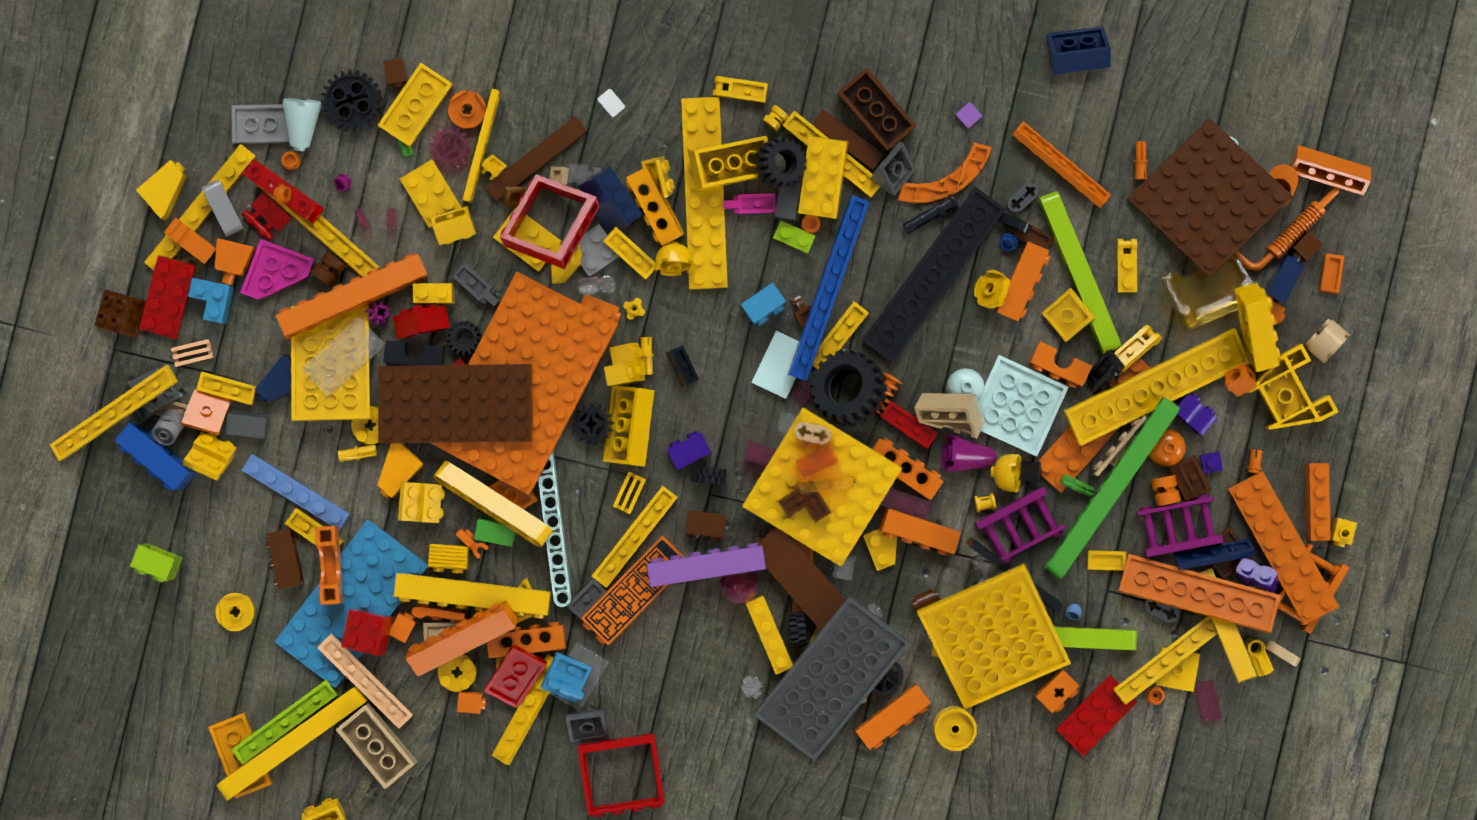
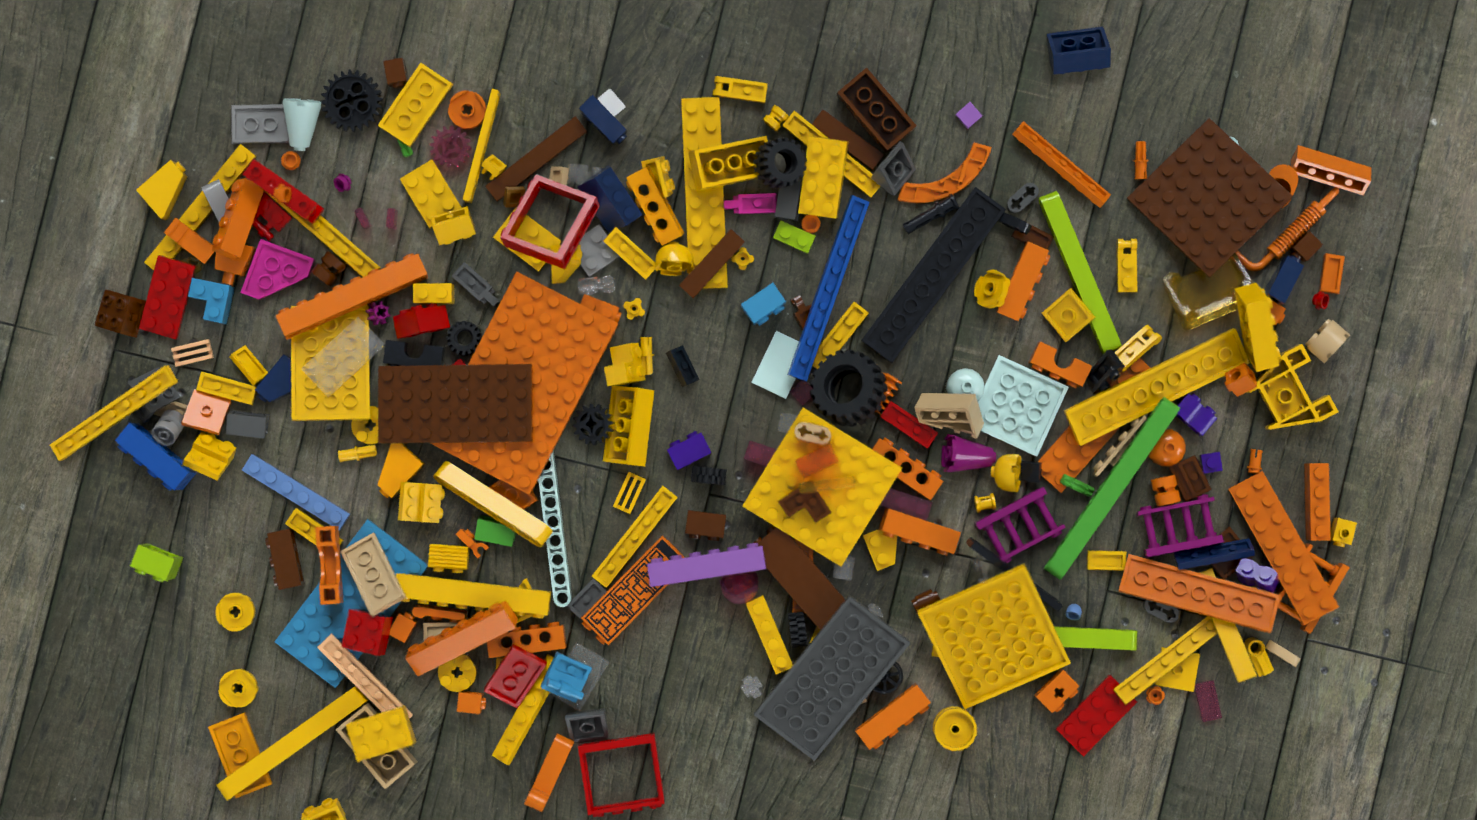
(227, 687): none -> yellow plate
(237, 218): none -> orange brick
(249, 365): none -> yellow tile
(284, 722): lime plate -> none
(373, 574): none -> tan tile
(381, 733): none -> yellow brick
(549, 772): none -> orange beam
(603, 120): none -> dark blue slope
(712, 263): none -> reddish brown tile
(742, 253): none -> yellow plate
(1009, 242): blue plate -> none
(1320, 300): none -> red plate

